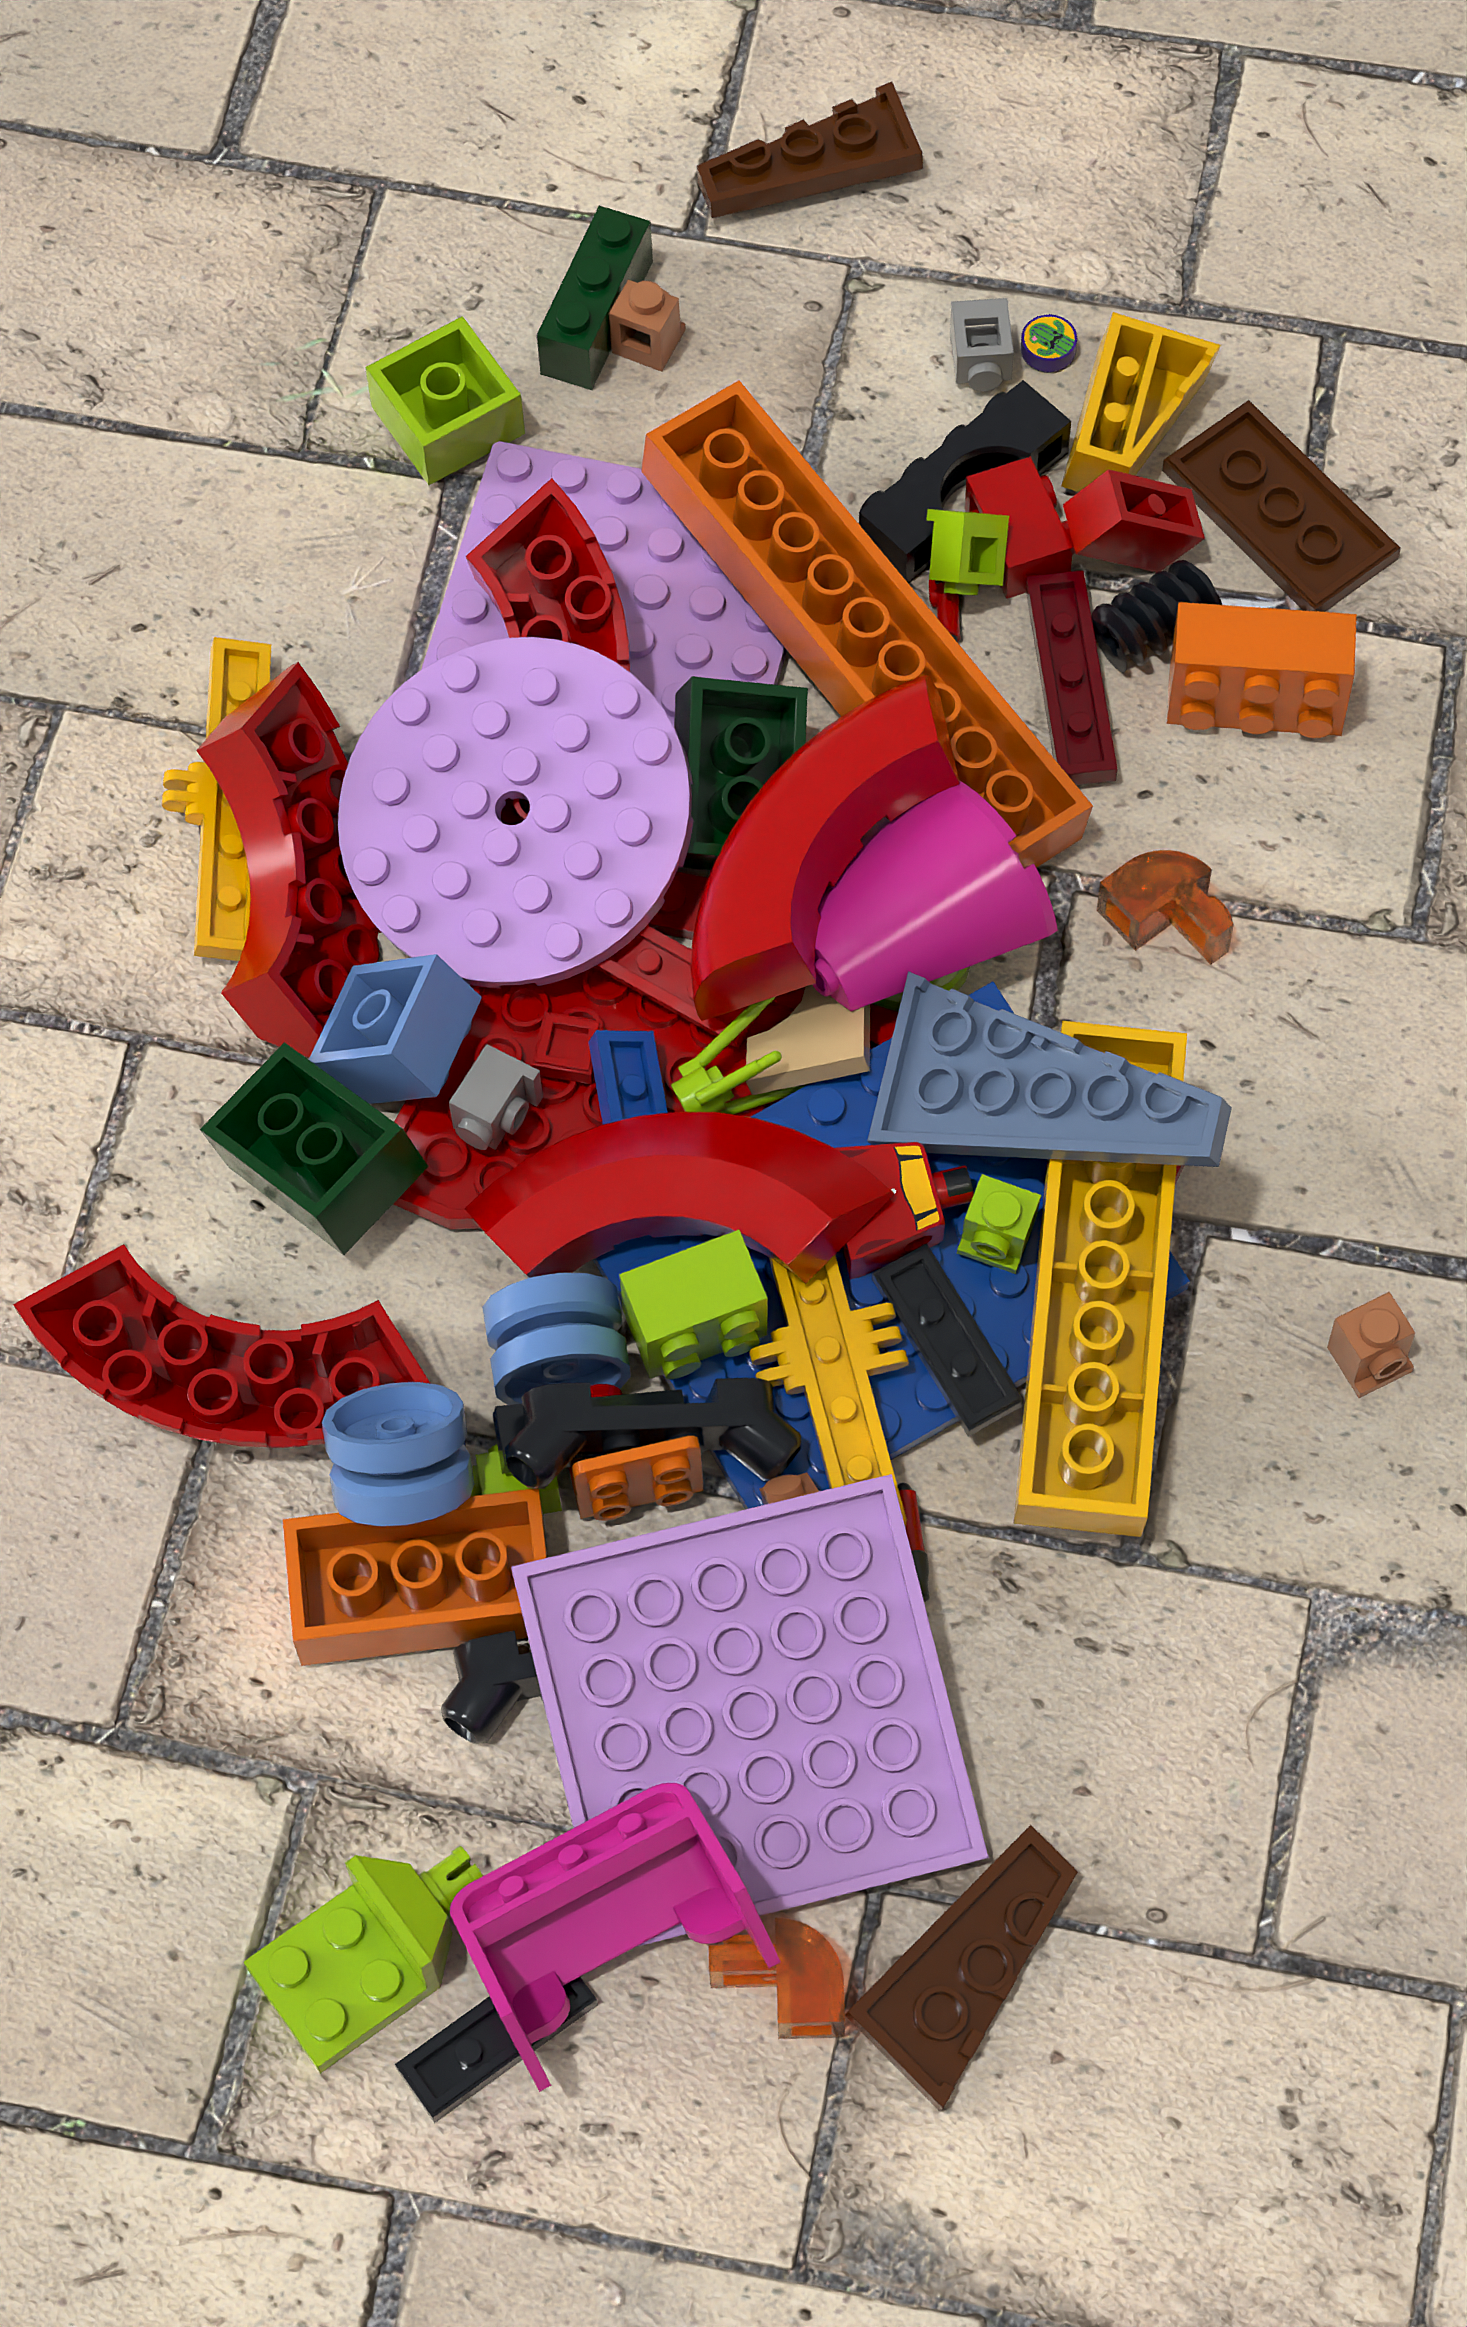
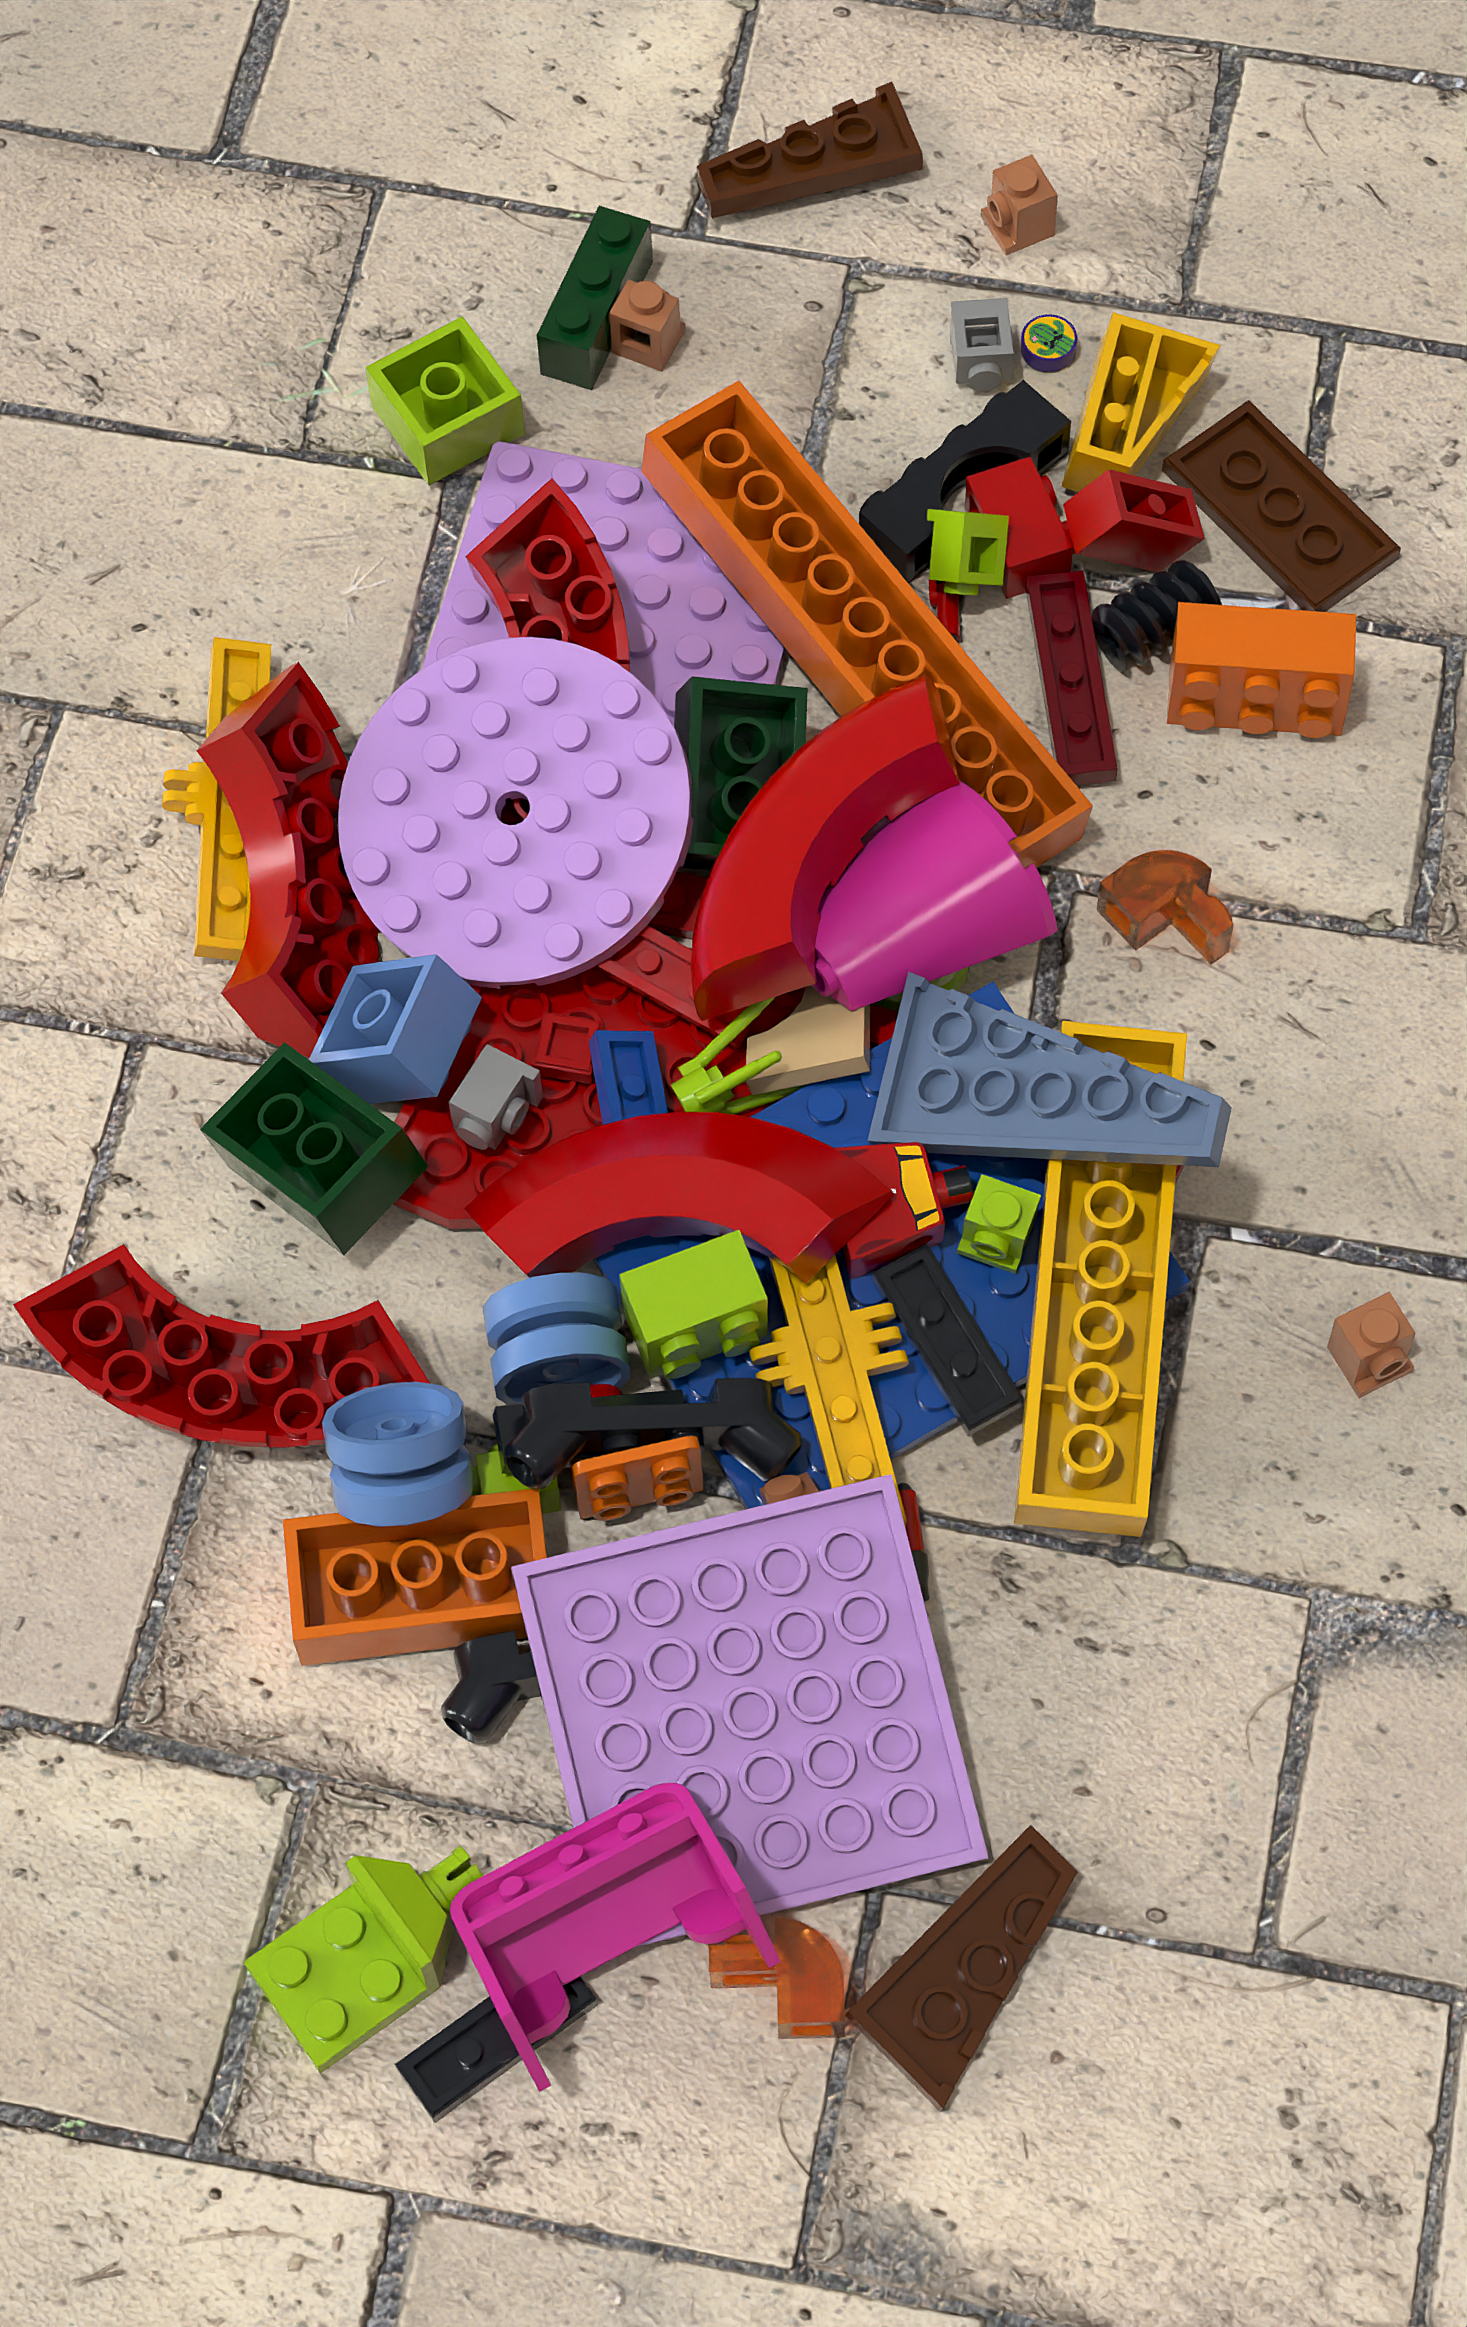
(1020, 205): none -> nougat brick

